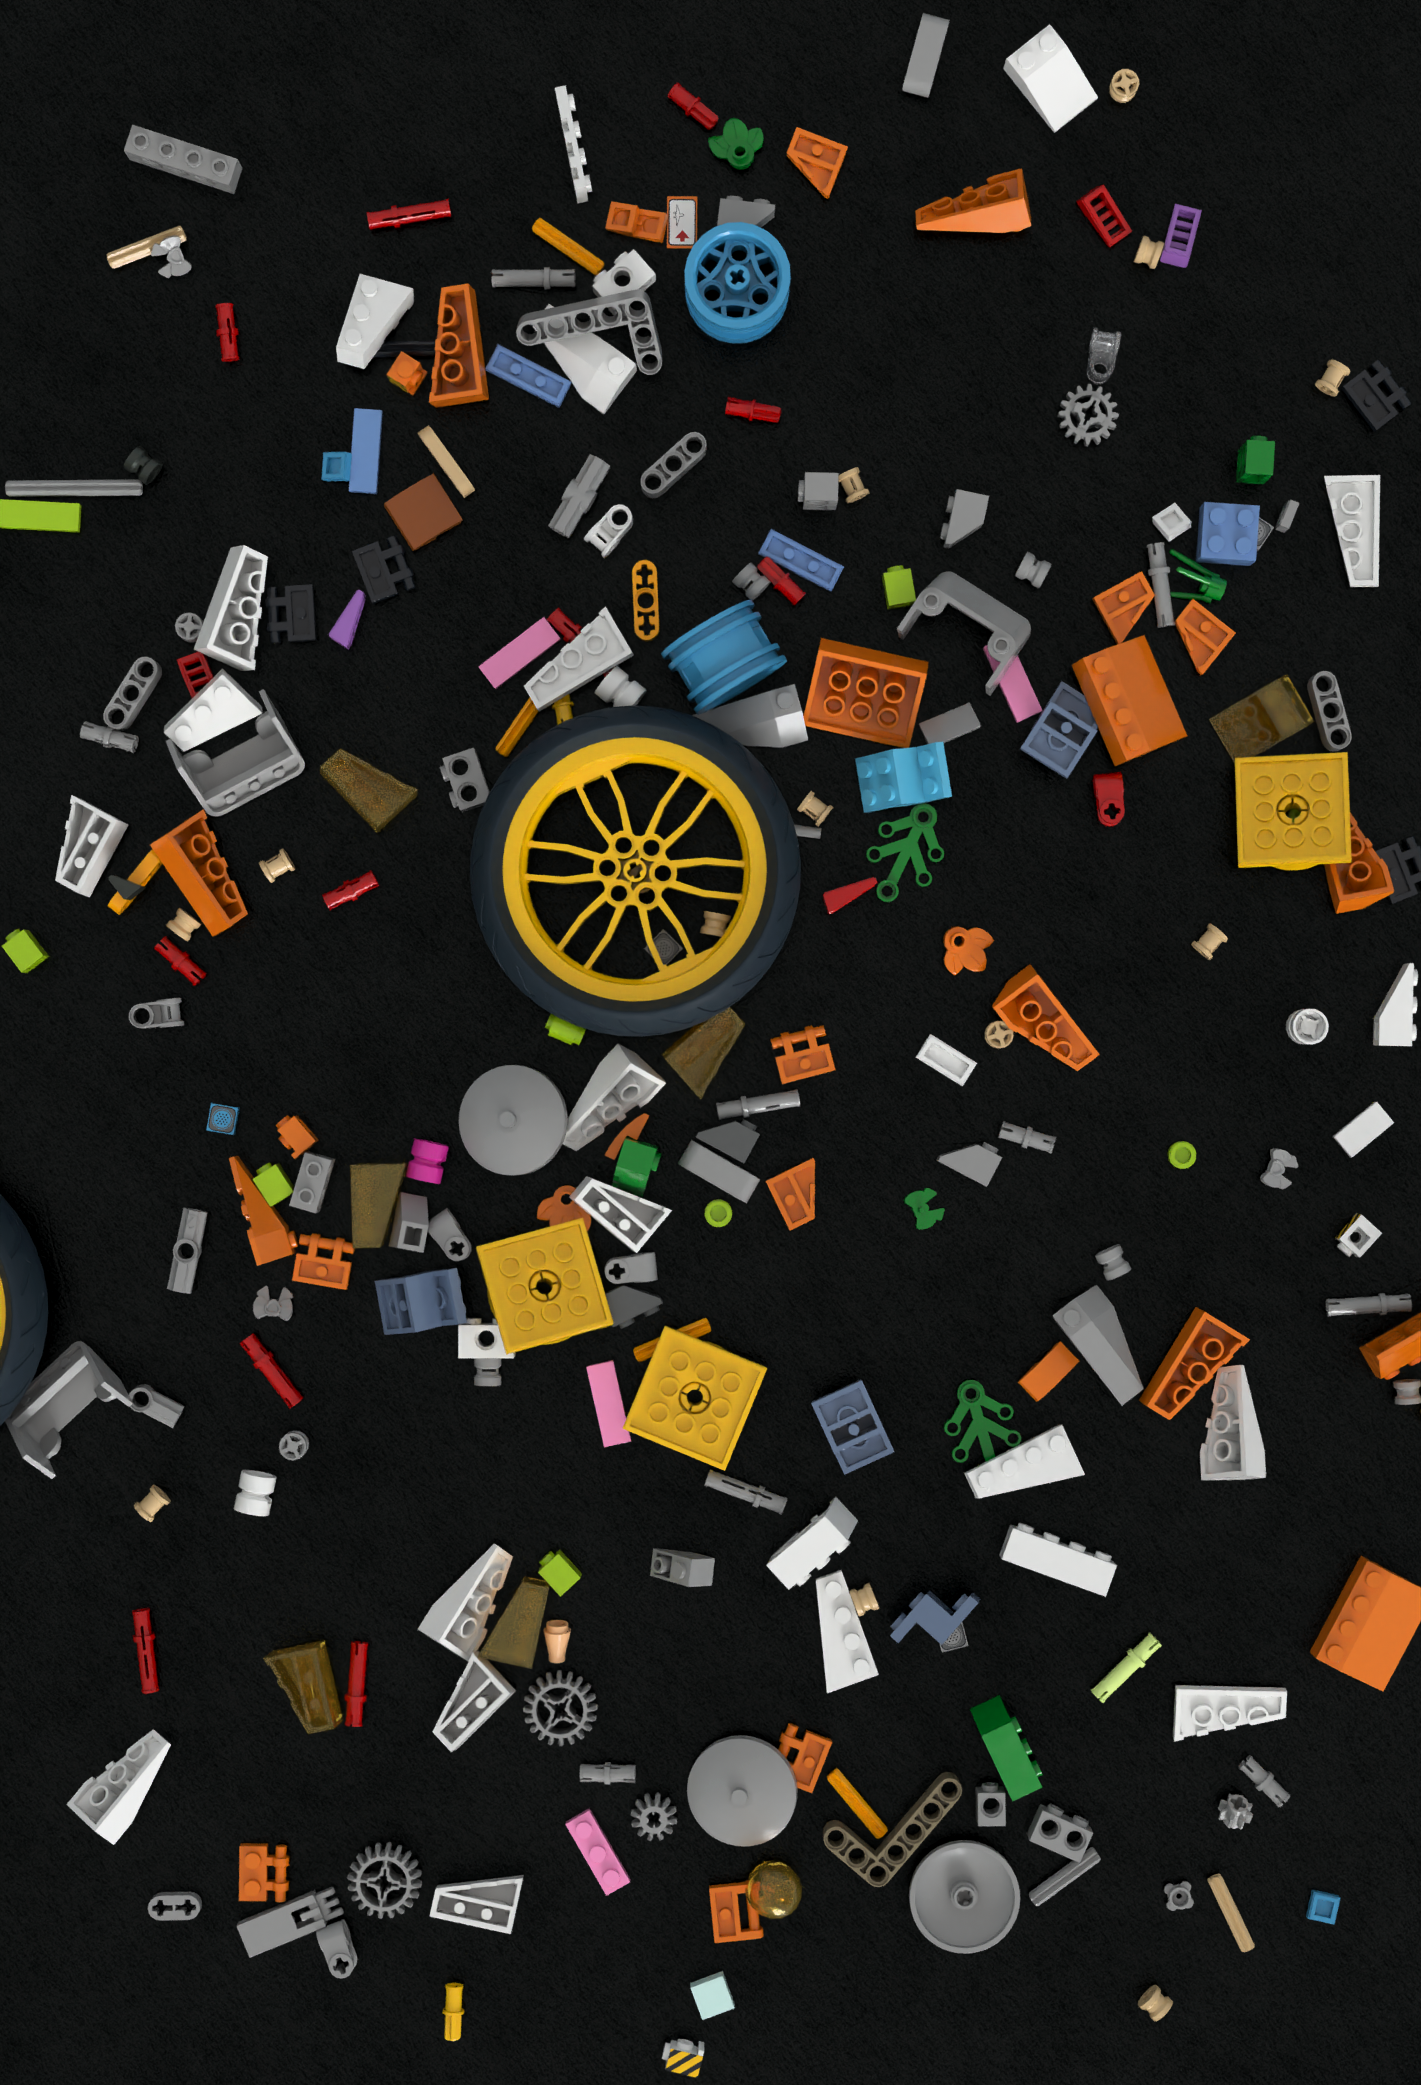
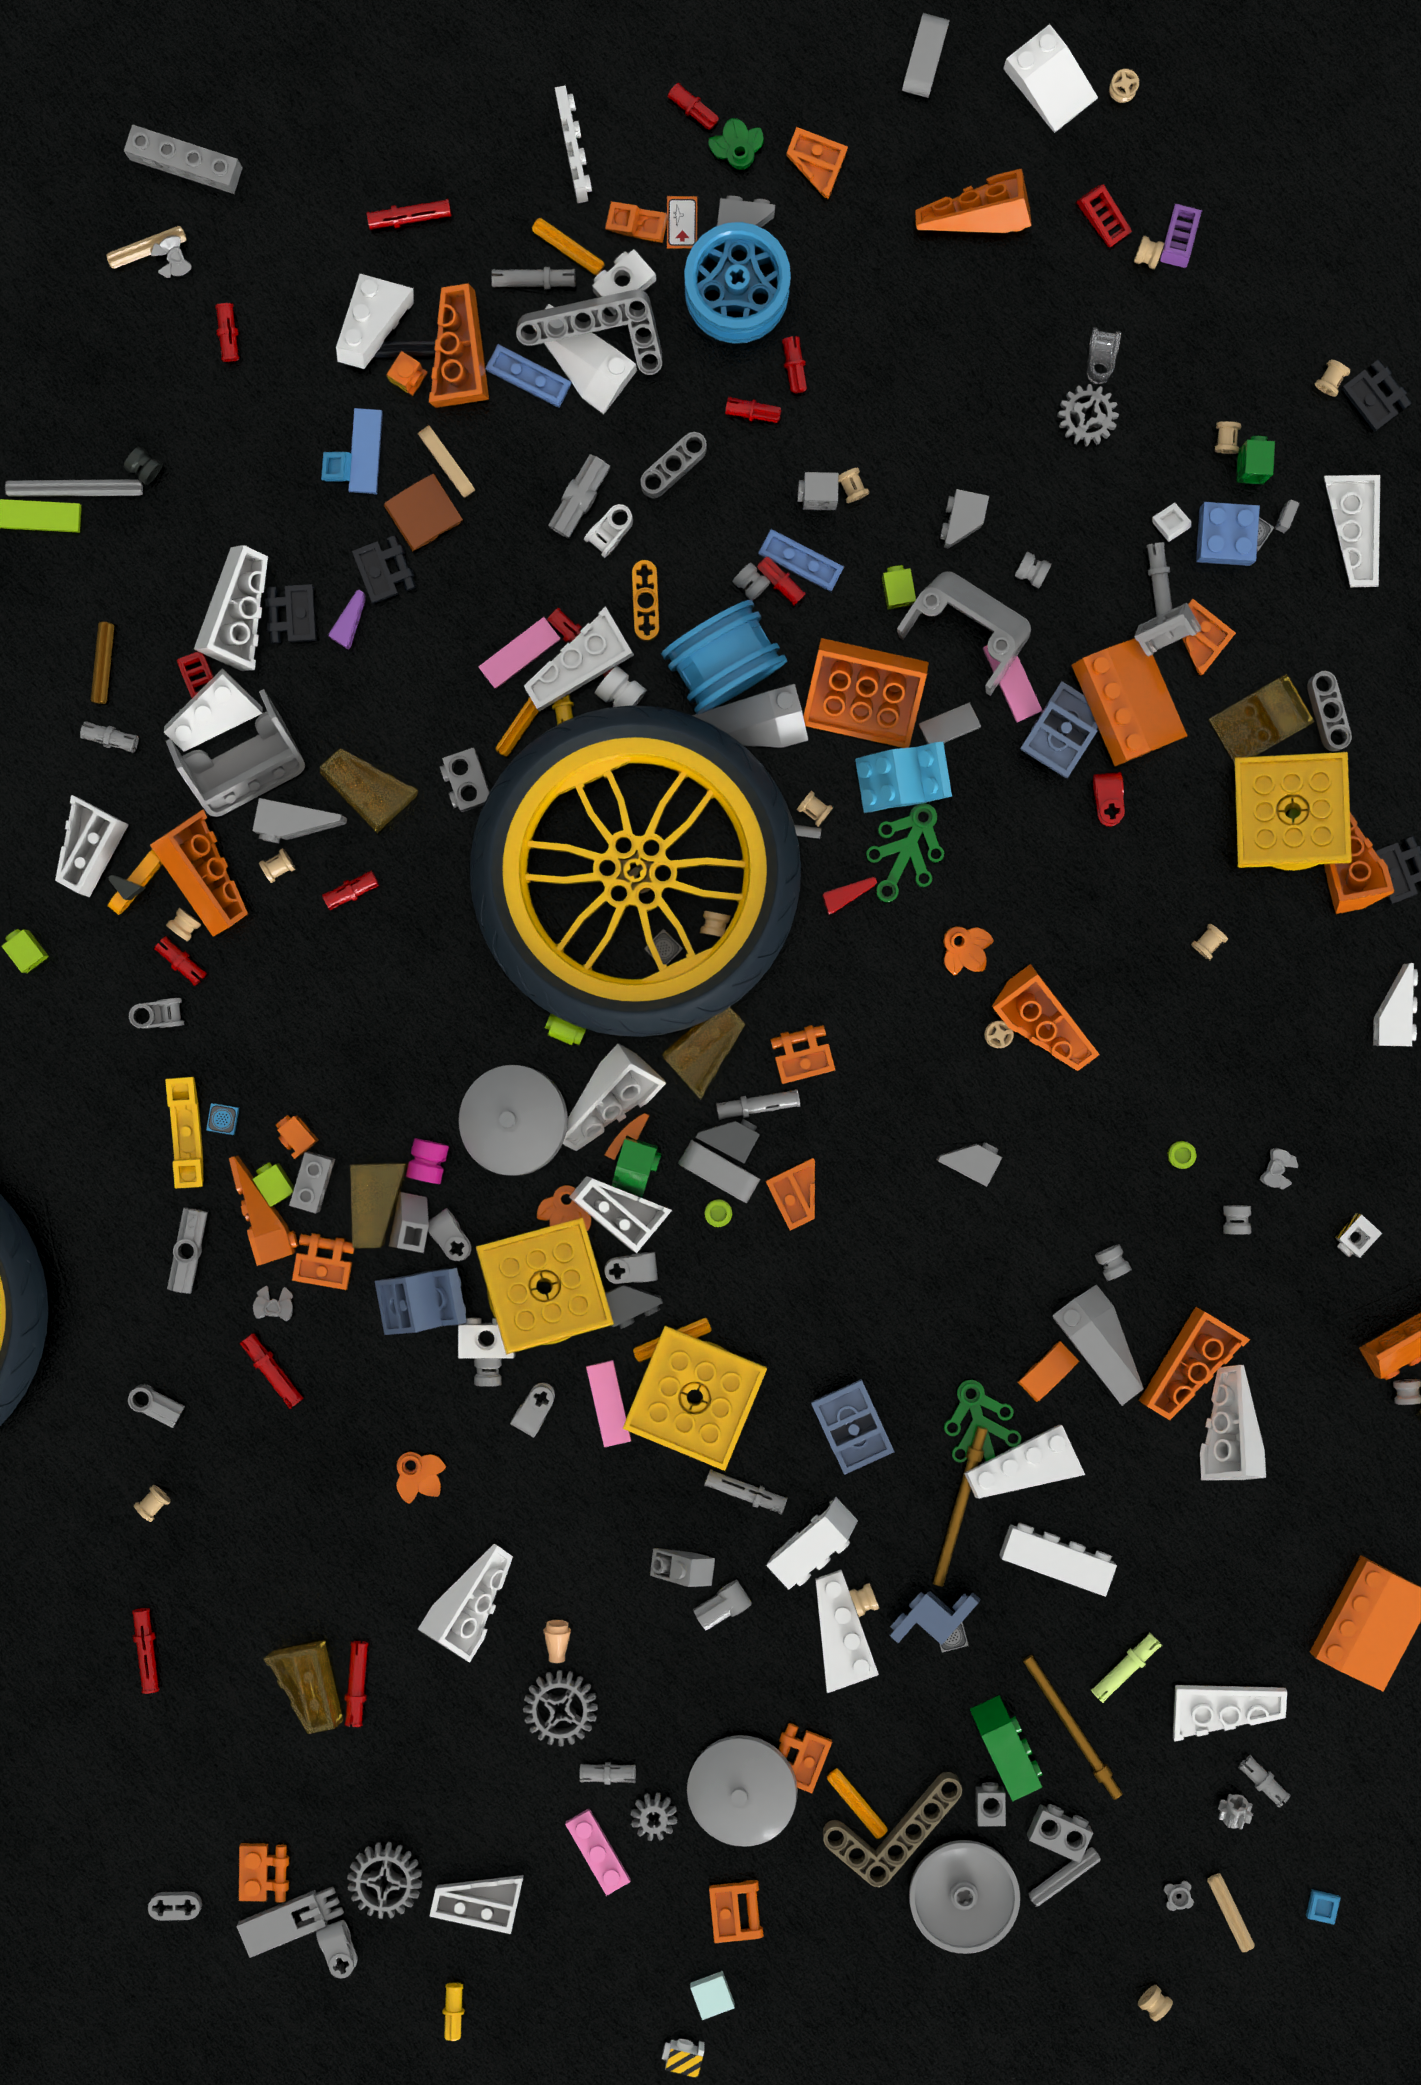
(57, 1398): light grey windscreen -> none
(102, 662): none -> pearl gold axle
(116, 1795): white wedge -> none
(133, 679): light grey beam -> none
(185, 626): light grey wheel -> none
(185, 1132): none -> yellow slope
(255, 1493): white wheel -> none
(287, 821): none -> light grey slope
(290, 1448): light grey wheel -> none
(422, 1478): none -> orange plate
(474, 1700): white wedge -> none
(519, 1626): clear yellow wedge -> none
(532, 1412): none -> light grey piece
(559, 1571): lime brick -> none
(728, 1601): none -> light grey piece
(773, 1890): clear yellow cylinder -> none
(794, 364): none -> red axle
(924, 1217): green piece -> none
(946, 1060): white tile -> none
(974, 1455): none -> pearl gold bar
(1027, 1137): light grey pin -> none
(1101, 1771): none -> pearl gold bar
(1124, 604): orange wing -> none
(1167, 629): none -> light grey hinge
(1211, 584): green plant -> none
(1227, 437): none -> tan bush
(1237, 1212): none -> light grey wheel
(1307, 1026): white wheel -> none
(1363, 1129): white tile -> none
(1363, 1305): light grey pin -> none

